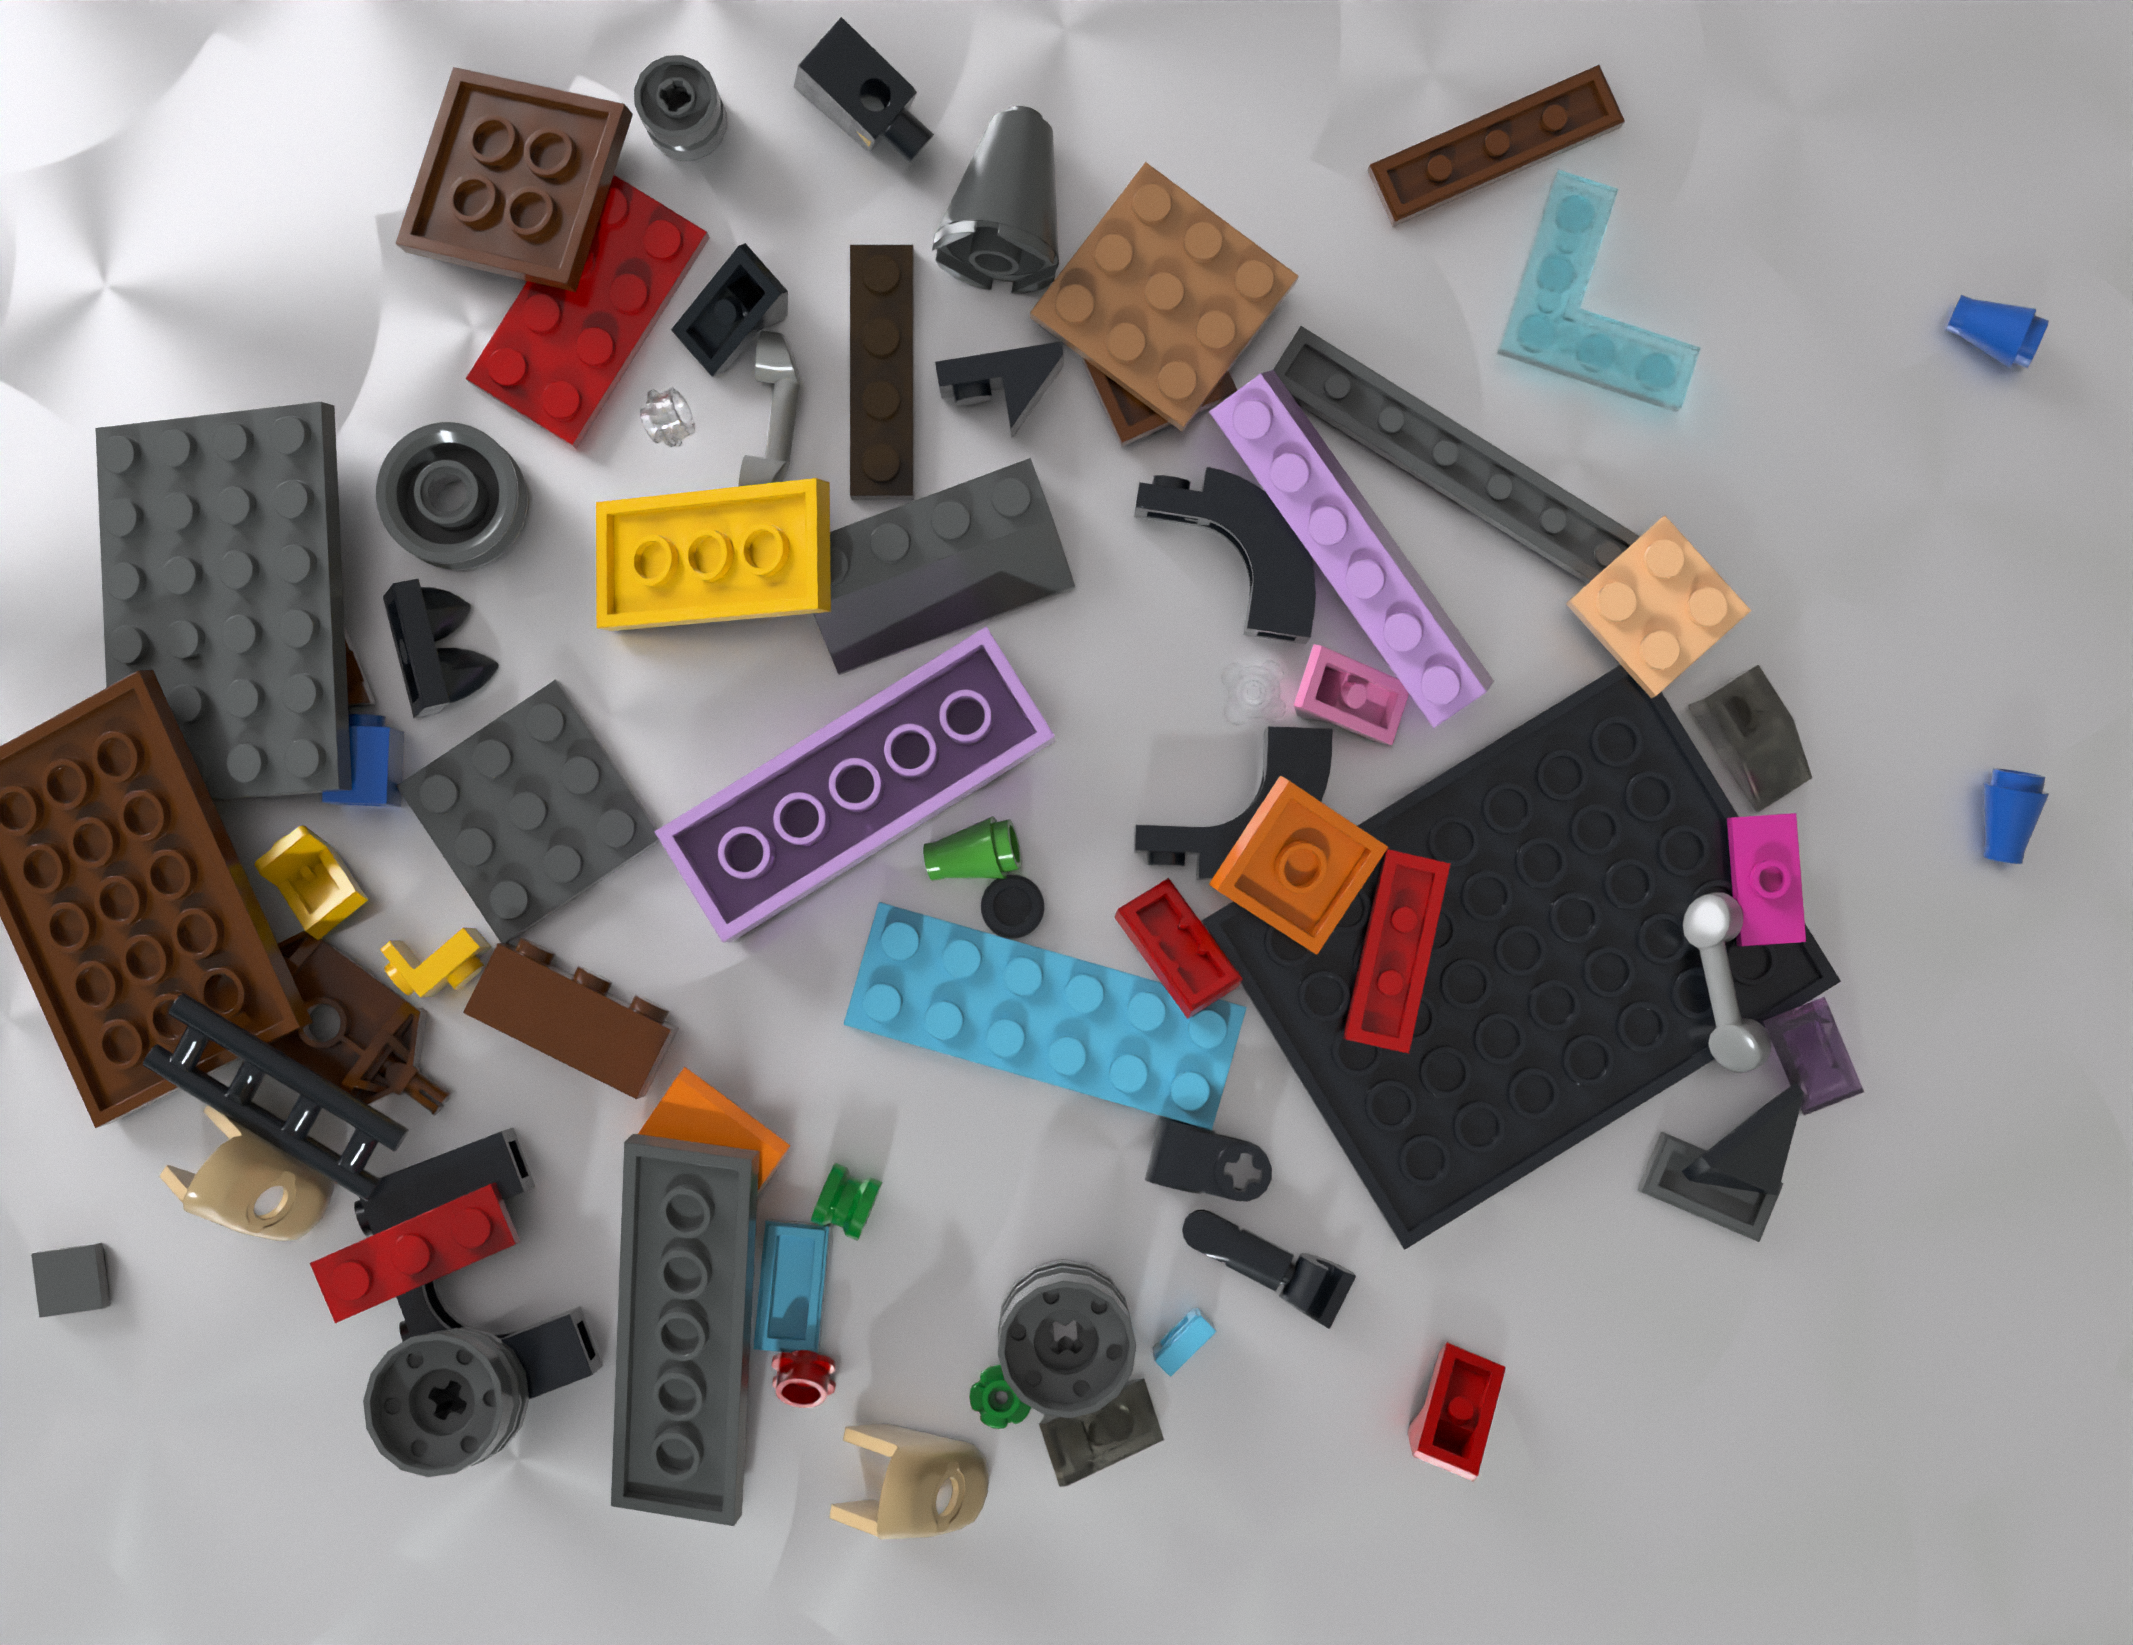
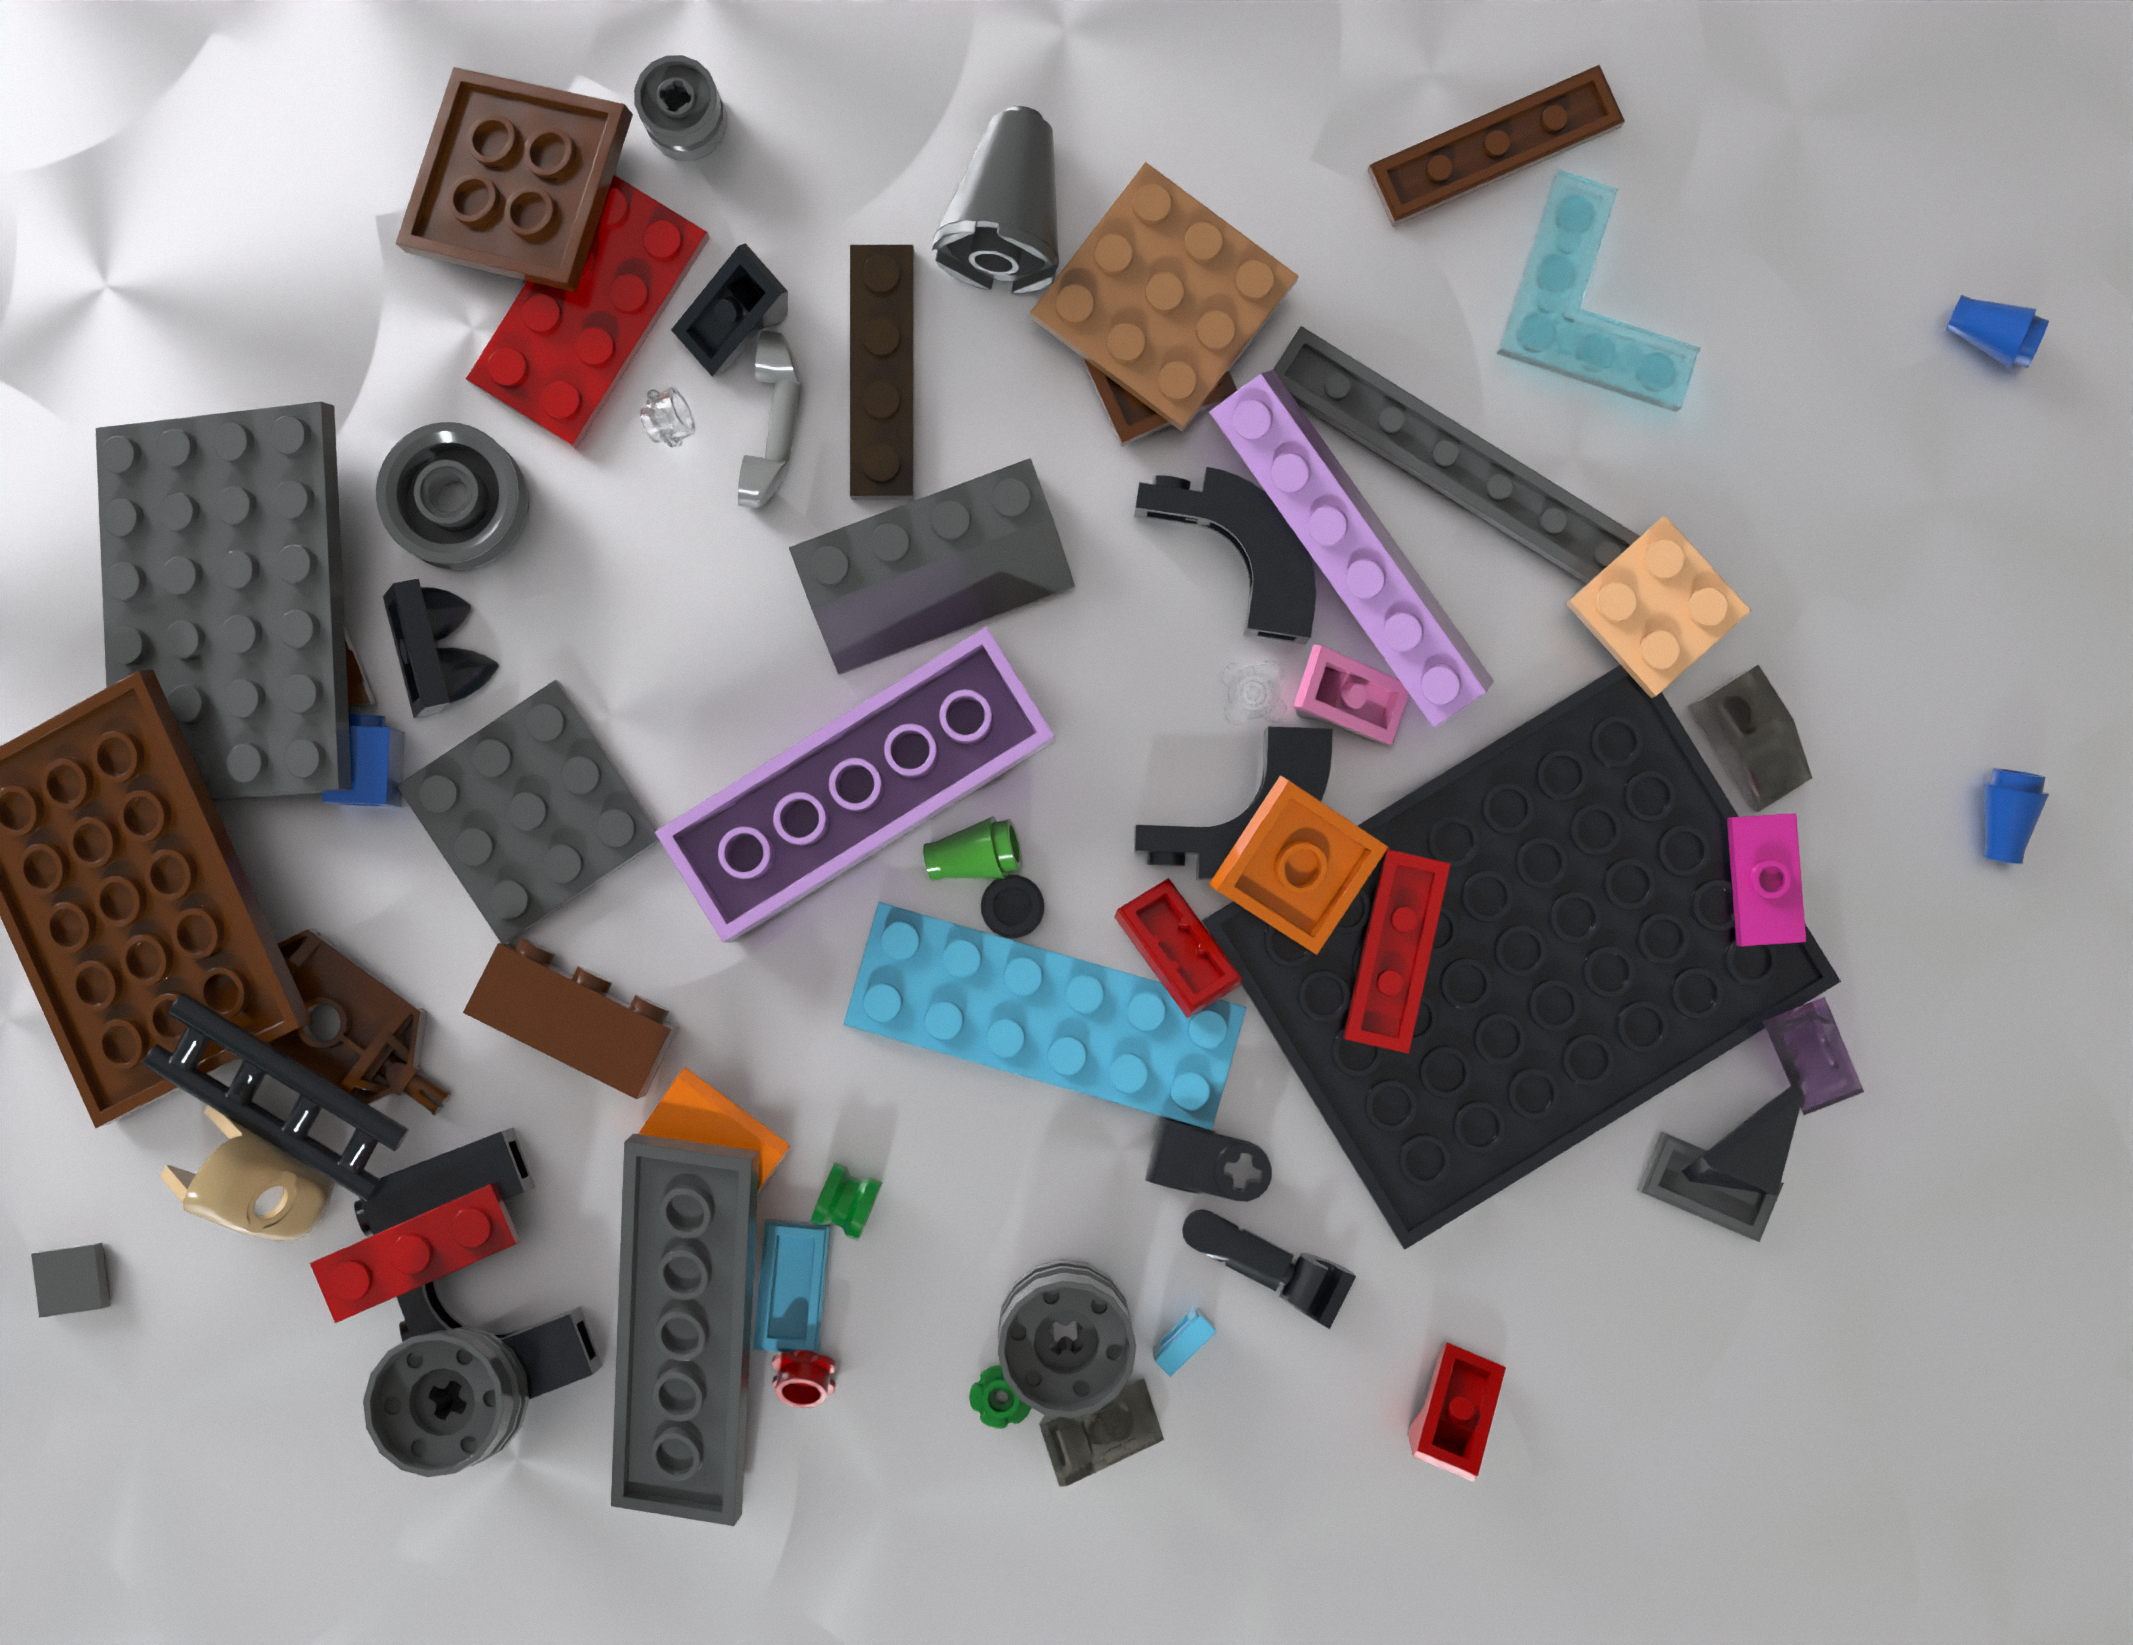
(311, 880): yellow bracket -> none
(451, 964): yellow bracket -> none
(713, 555): yellow plate -> none
(845, 70): black torso -> none
(912, 1483): tan piece -> none
(1021, 373): black slope -> none
(1736, 1041): light grey bar -> none

